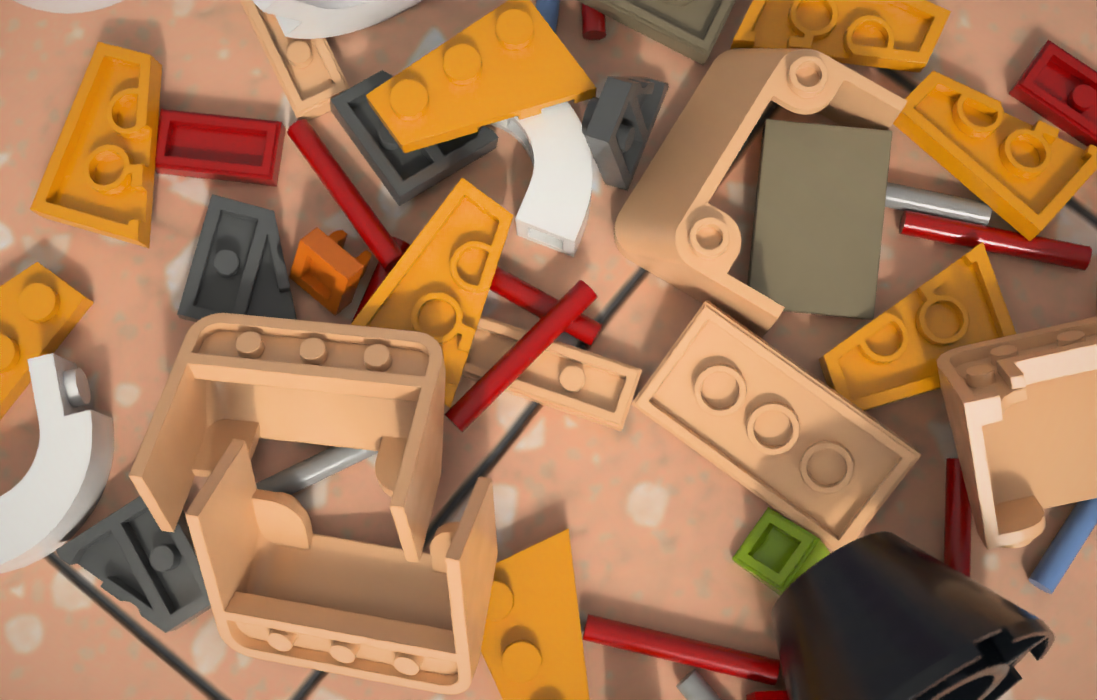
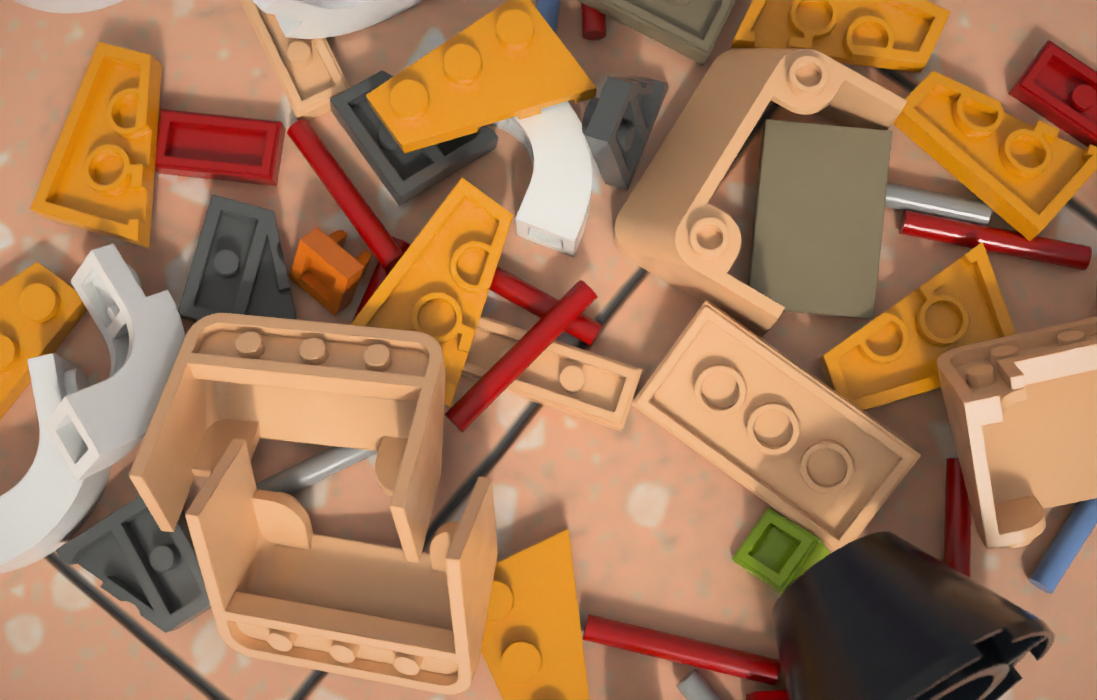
(143, 339): none -> white arch

